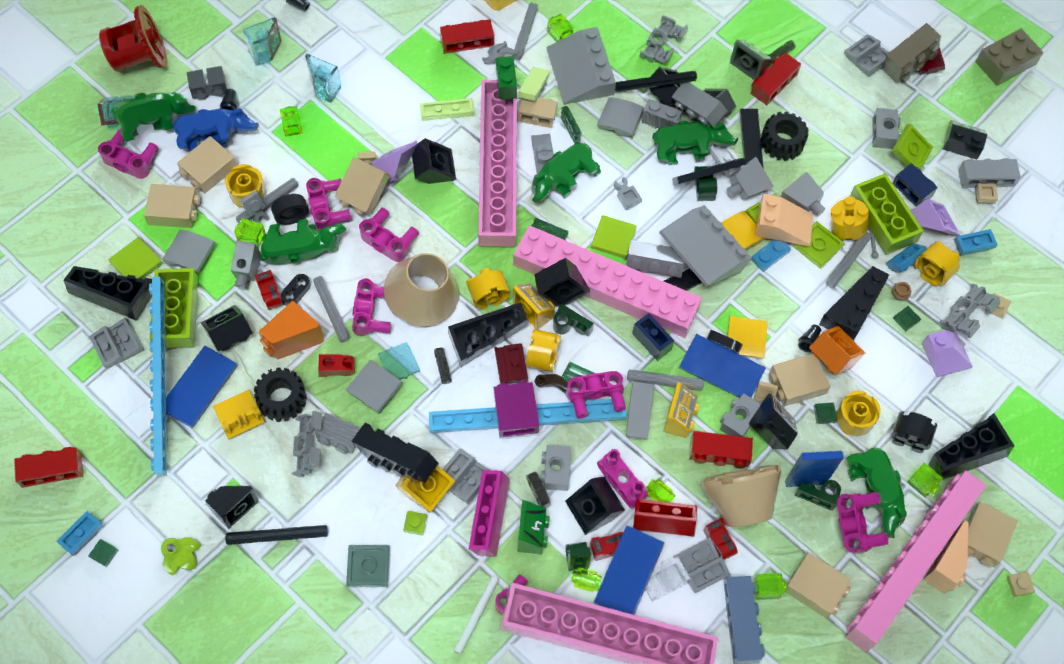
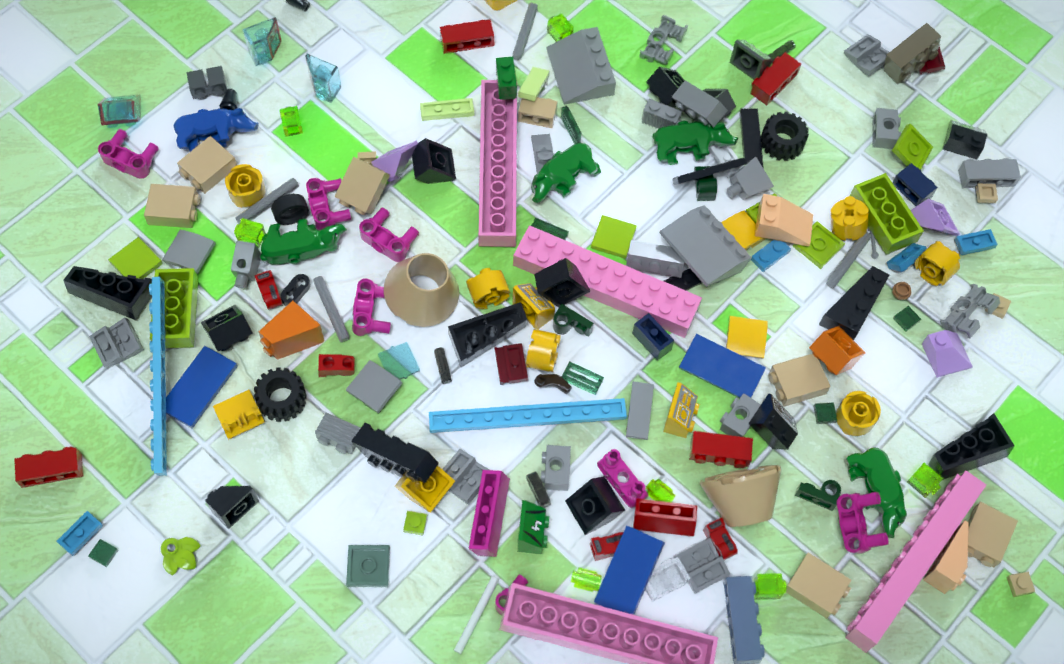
(124, 49): red piece -> none
(149, 109): green animal -> none
(253, 206): light grey plate -> none
(276, 534): black axle -> none
(308, 455): light grey piece -> none
(493, 52): light grey piece -> none
(516, 409): magenta brick -> none
(578, 555): dark green plate -> none
(594, 387): dark pink piece -> none
(620, 116): light grey slope -> none
(627, 195): light grey plate -> none
(656, 81): black axle -> none
(664, 379): light grey axle -> none
(725, 341): black beam -> none
(763, 390): tan plate -> none
(805, 194): light grey torso -> none
(809, 337): black cone -> none
(814, 468): blue tile -> none
(914, 431): black brick -> none
(1009, 57): dark tan brick -> none

